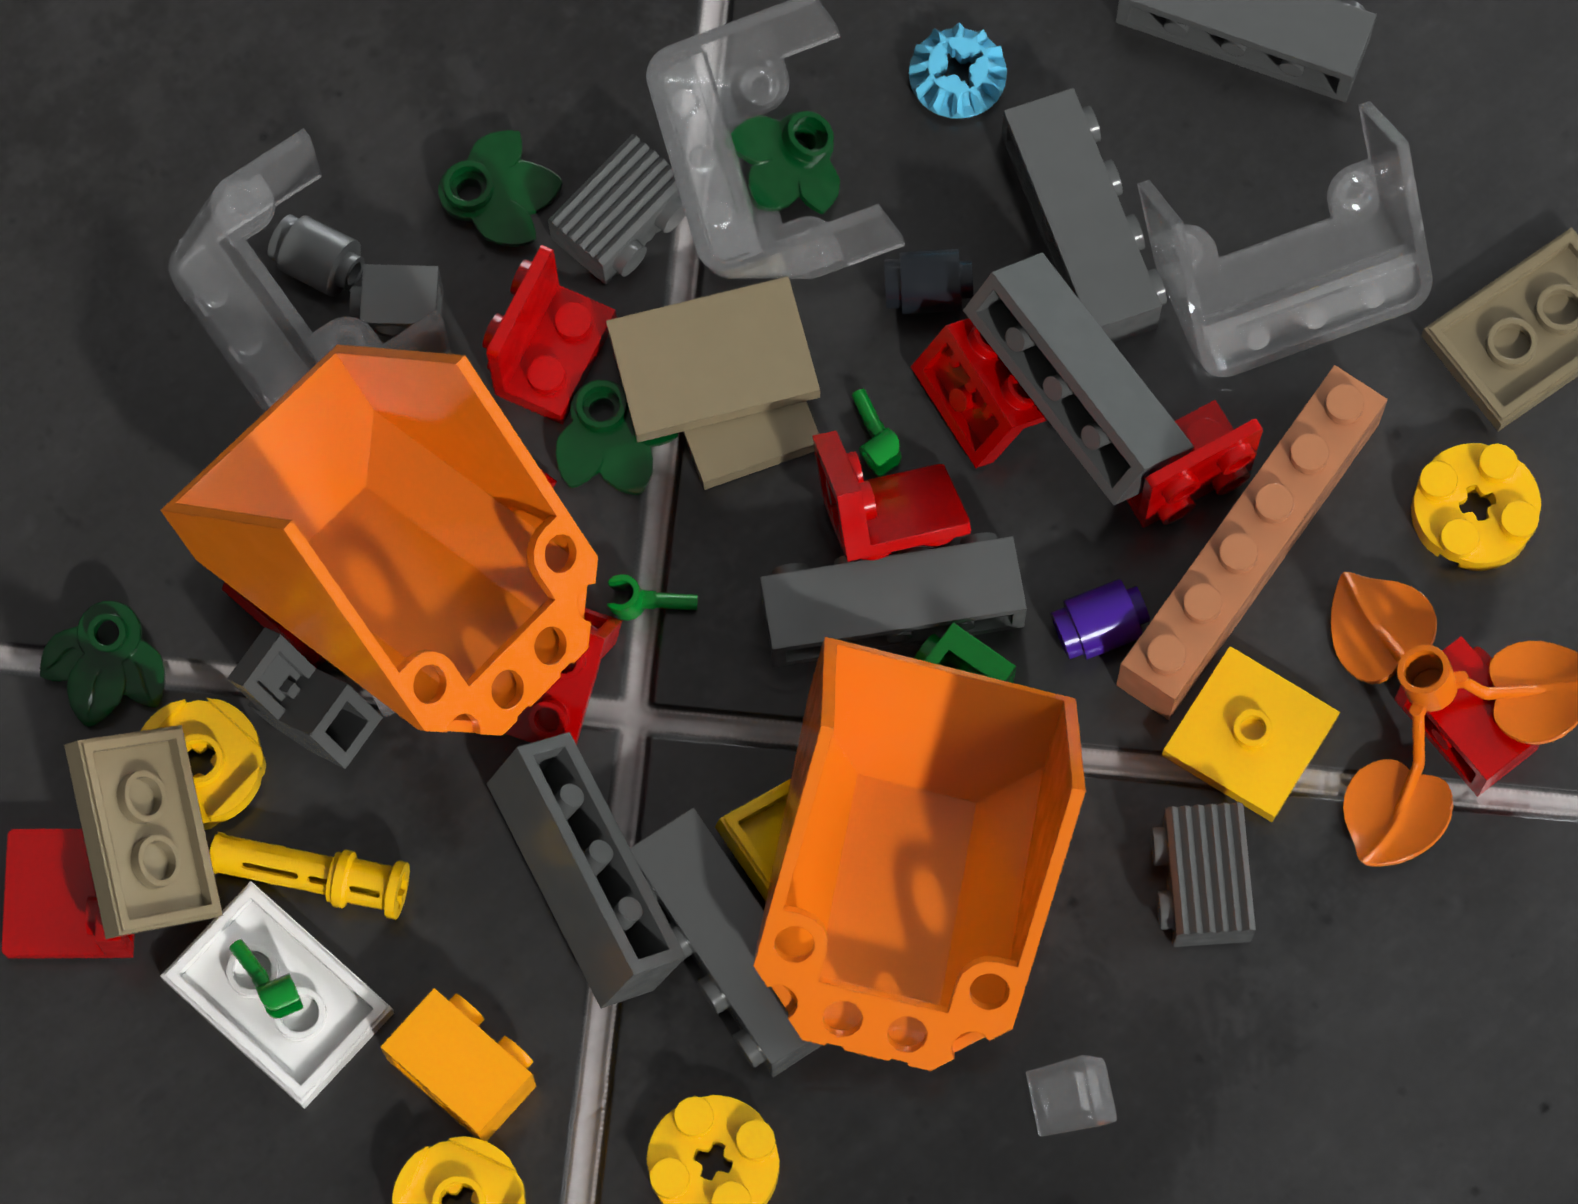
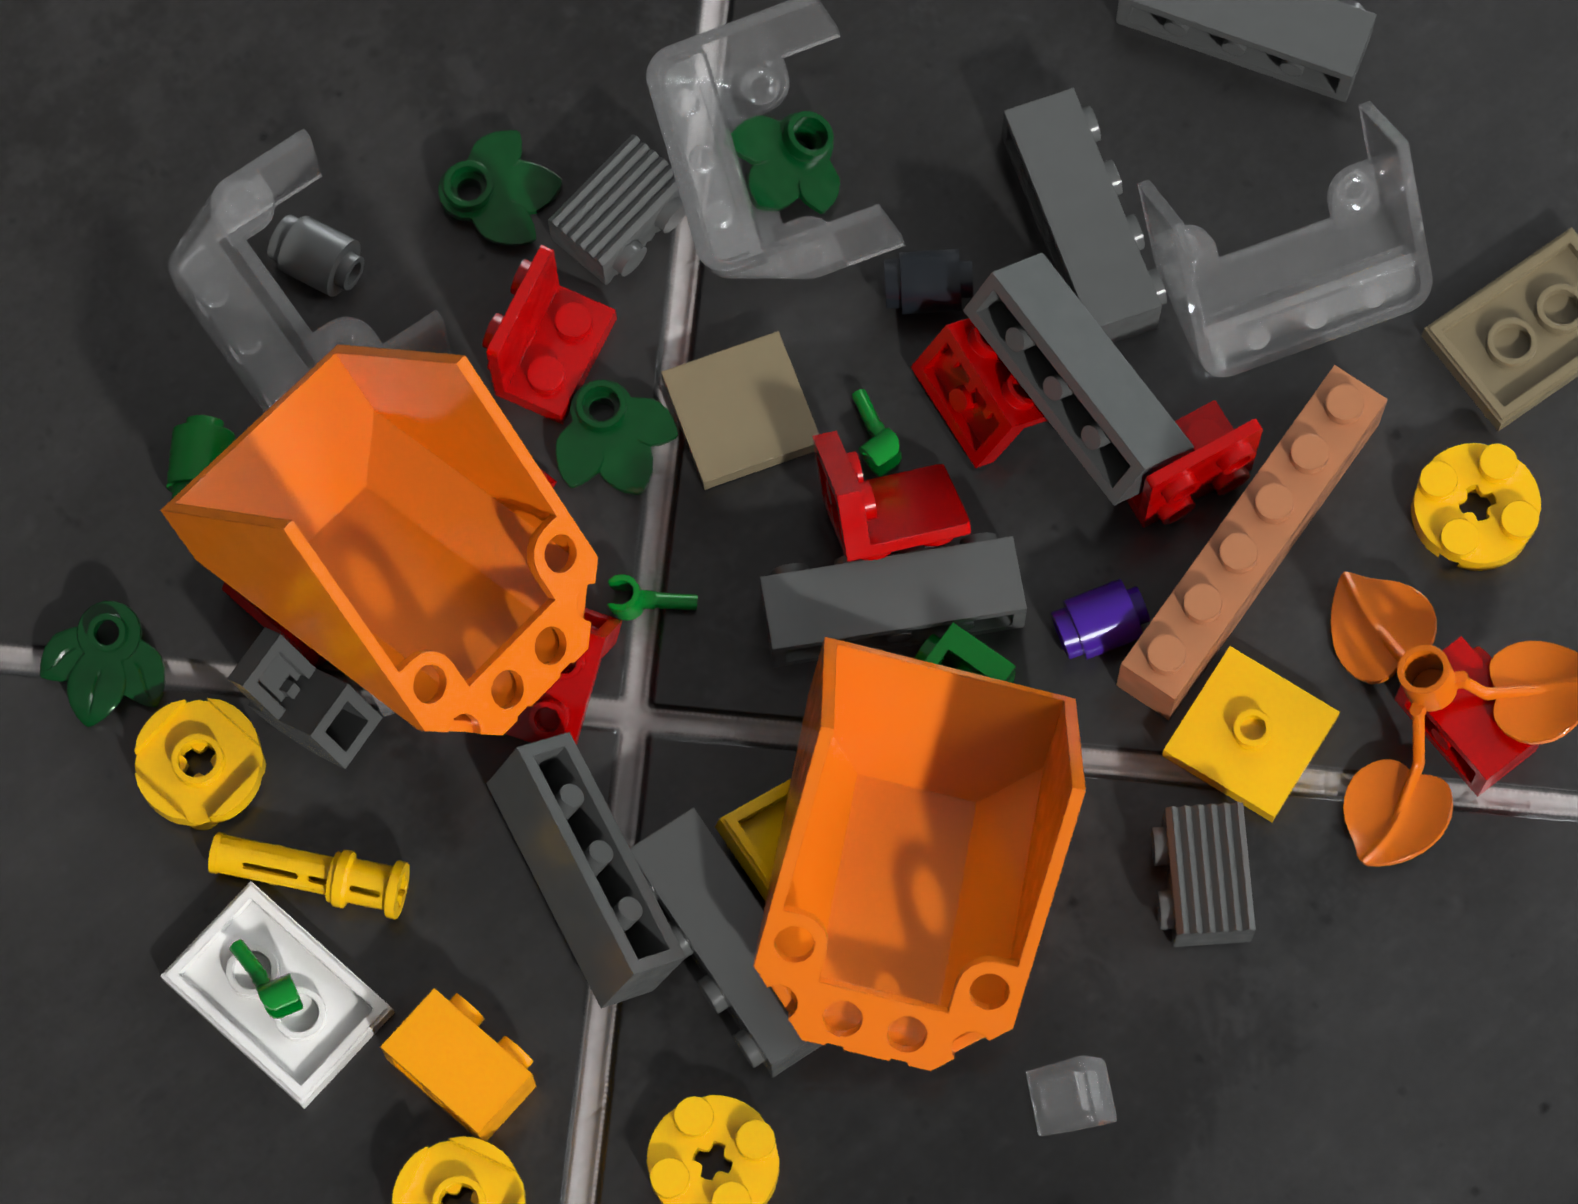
(53, 899): red bracket -> none
(143, 830): dark tan tile -> none
(194, 448): none -> green brick
(396, 297): dark grey brick -> none
(713, 359): dark tan tile -> none
(949, 94): medium azure gear -> none

